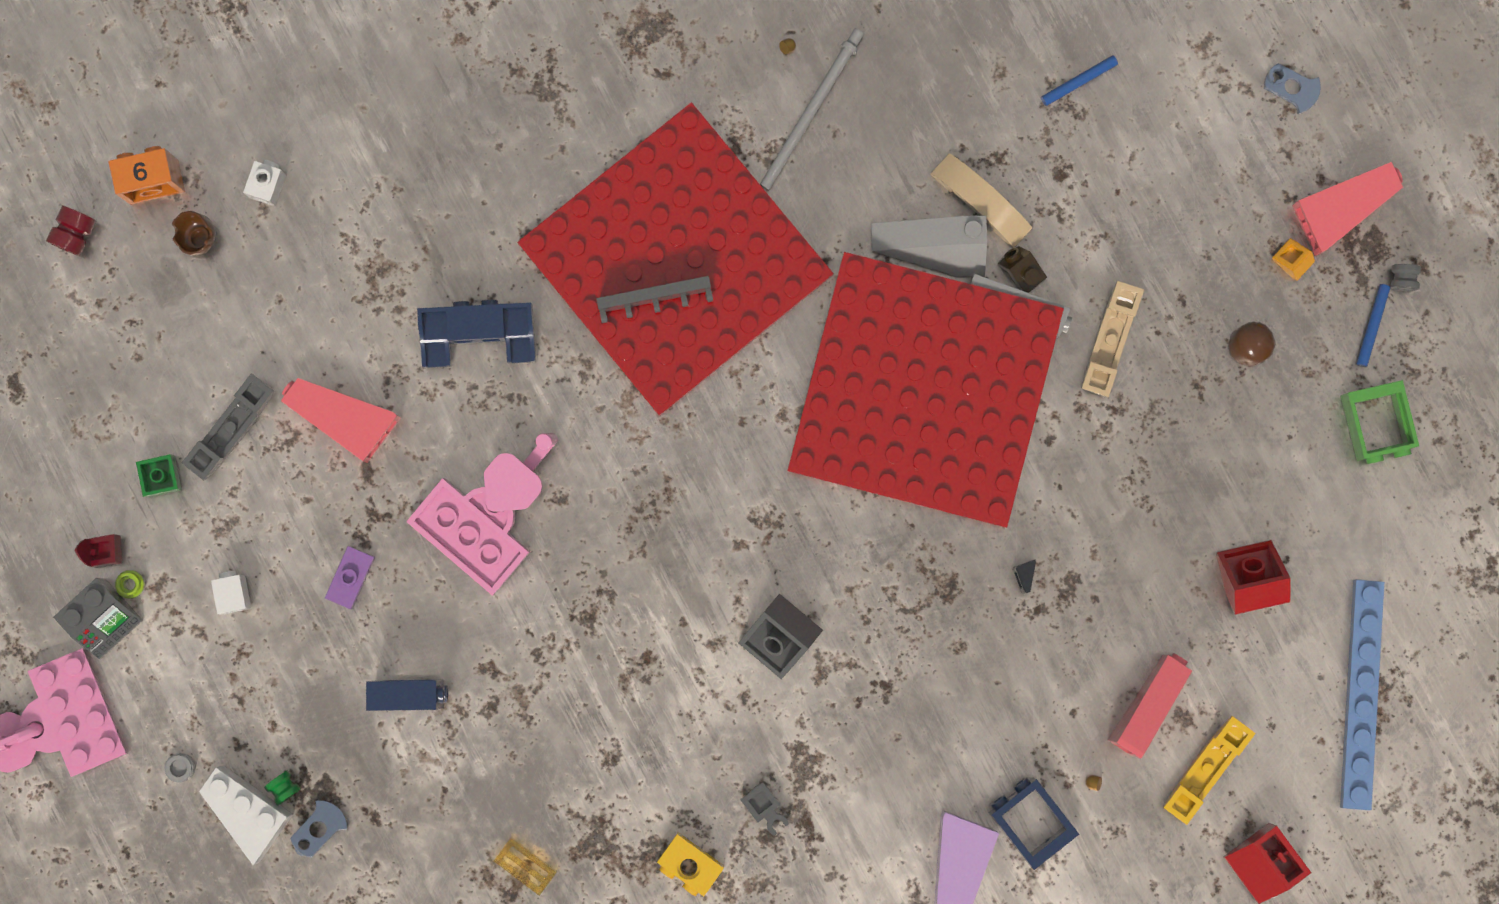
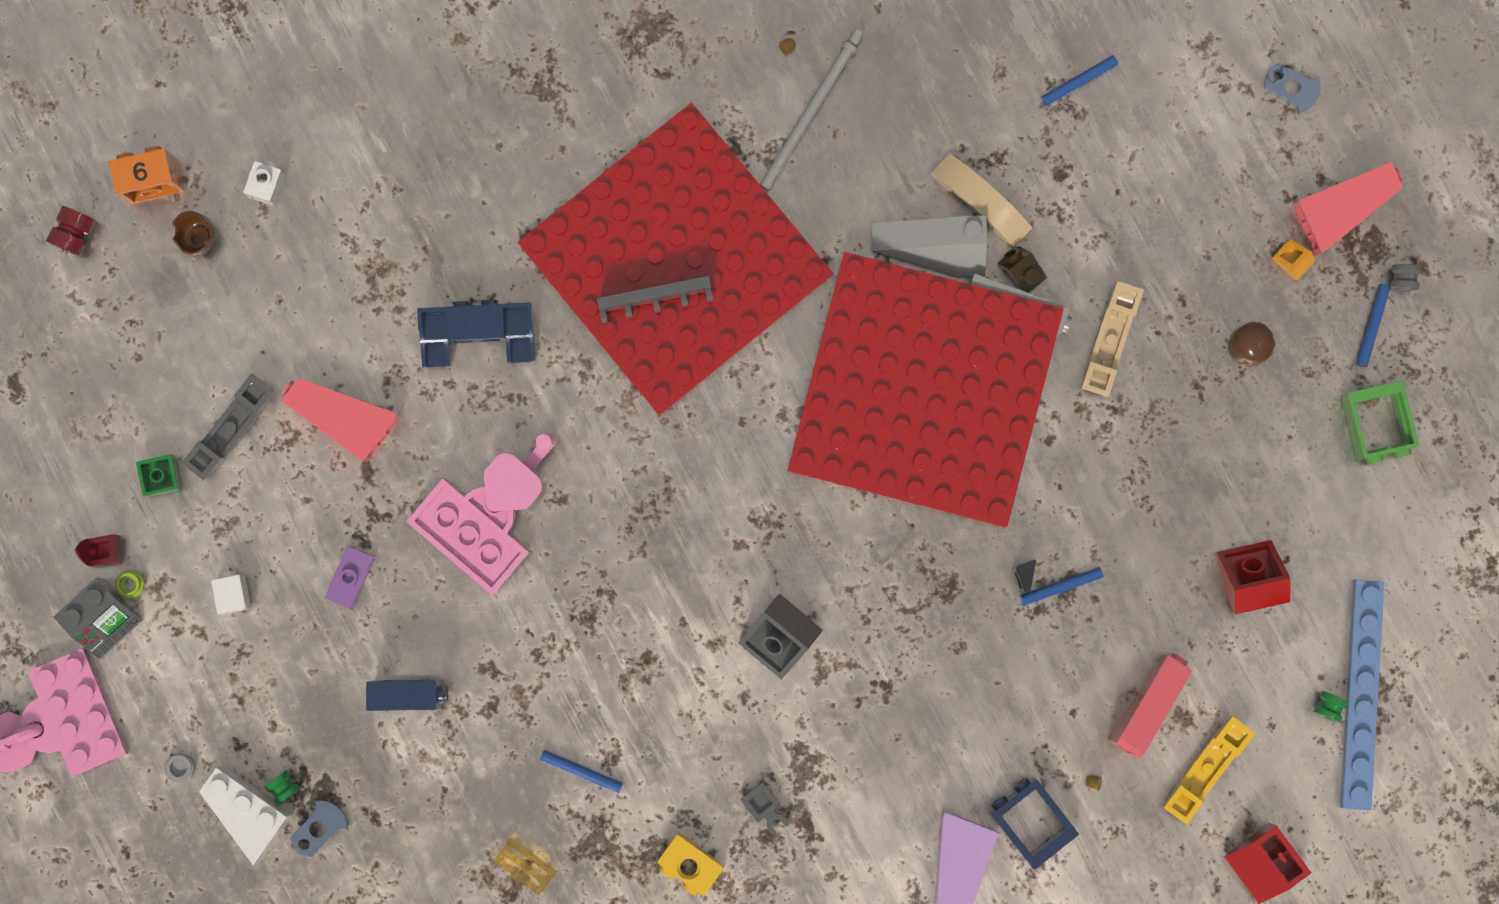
(581, 771): none -> blue bar
(1061, 586): none -> blue bar
(1331, 707): none -> green wheel

